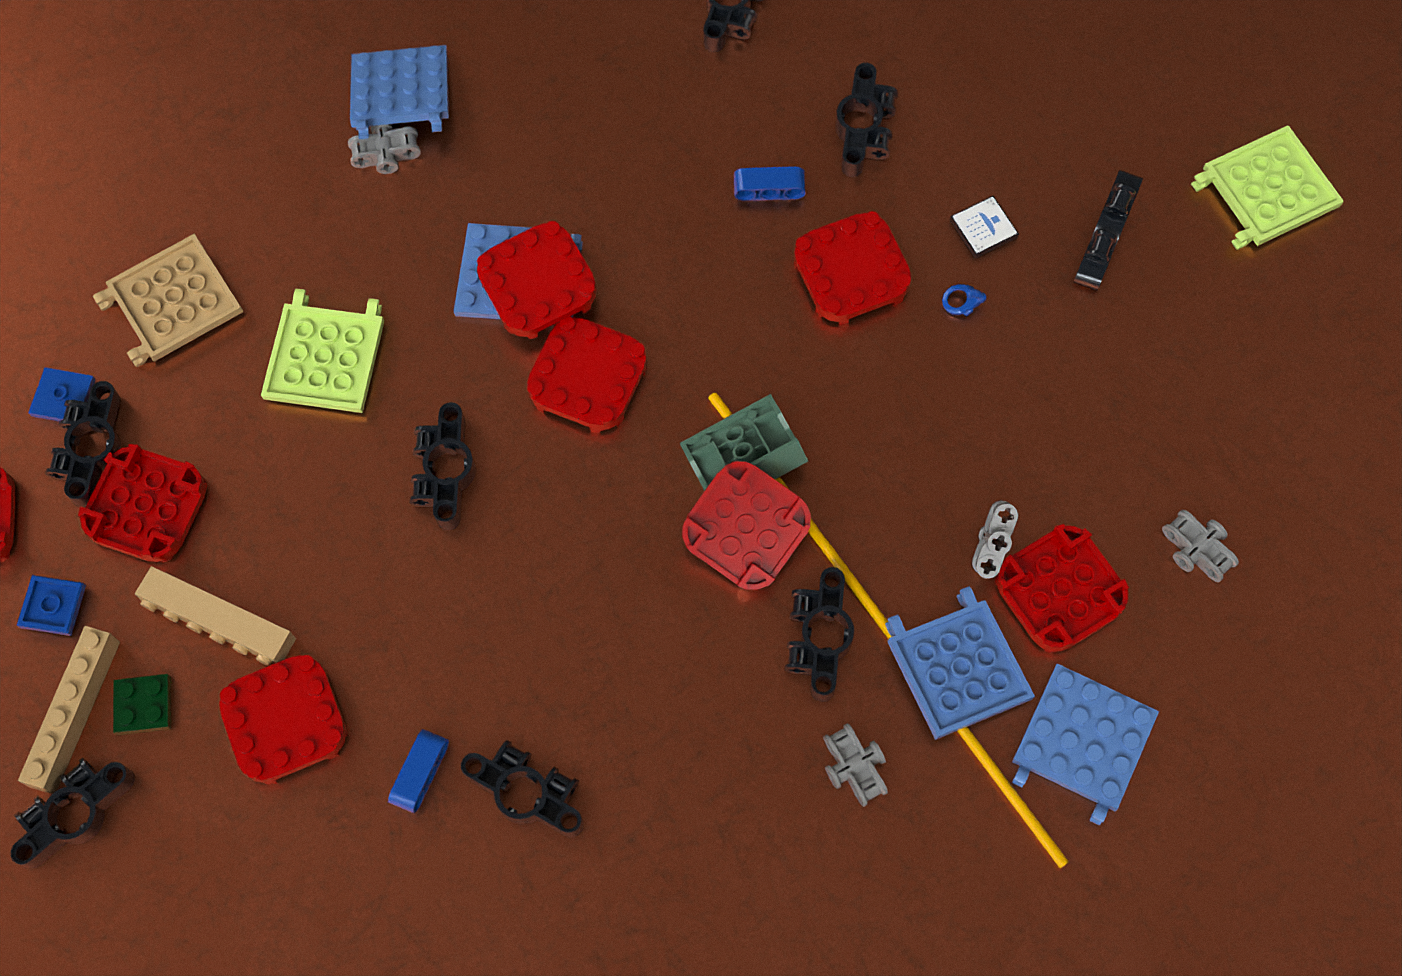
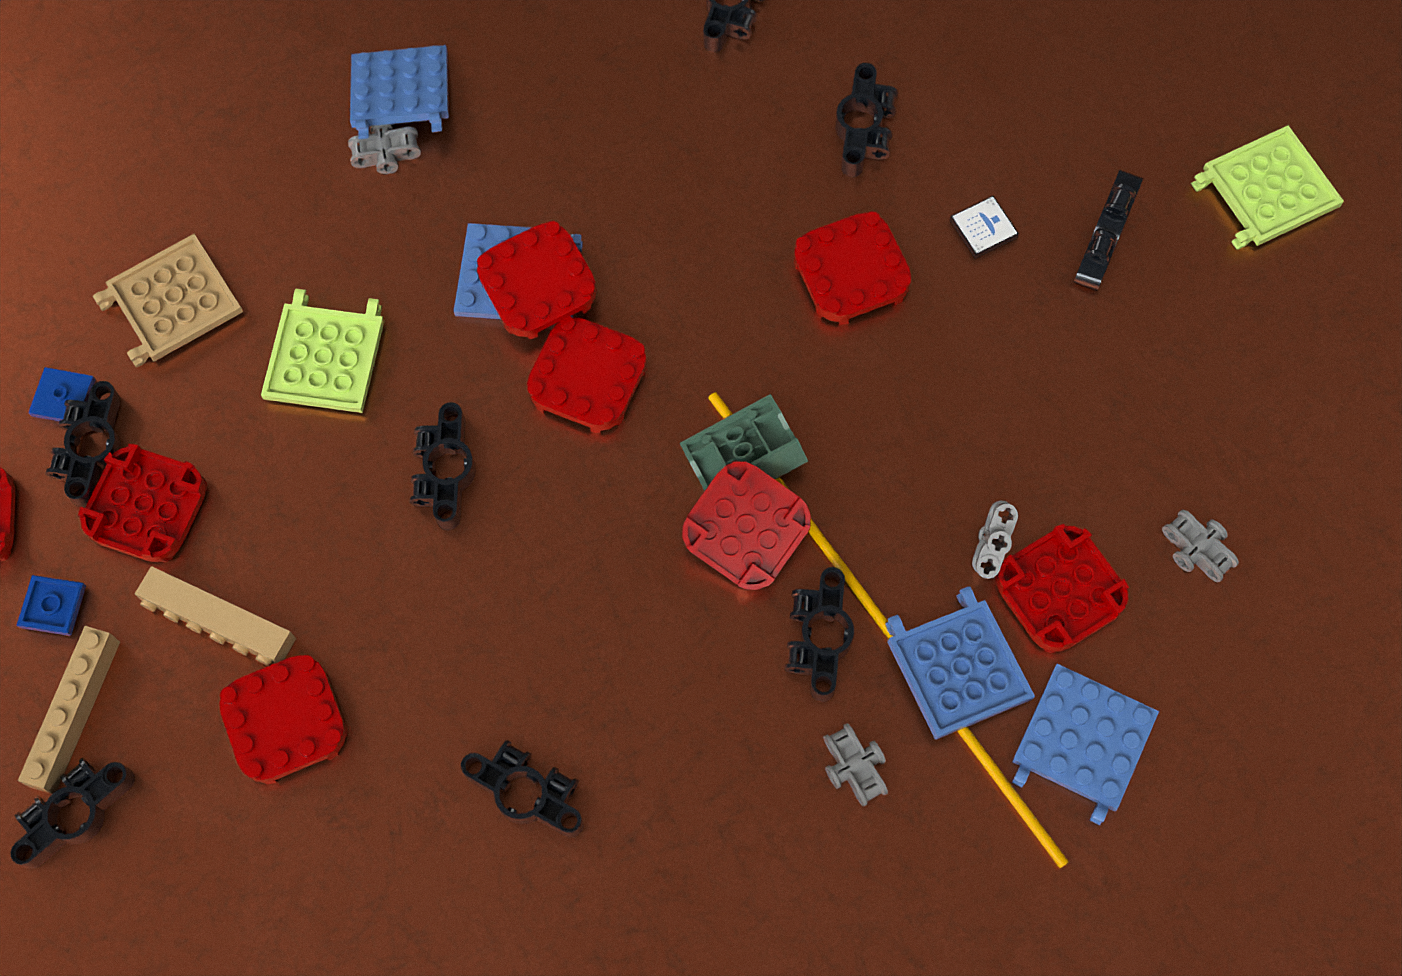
(141, 704): dark green plate -> none
(418, 771): blue beam -> none
(769, 183): blue beam -> none
(974, 299): blue piece -> none

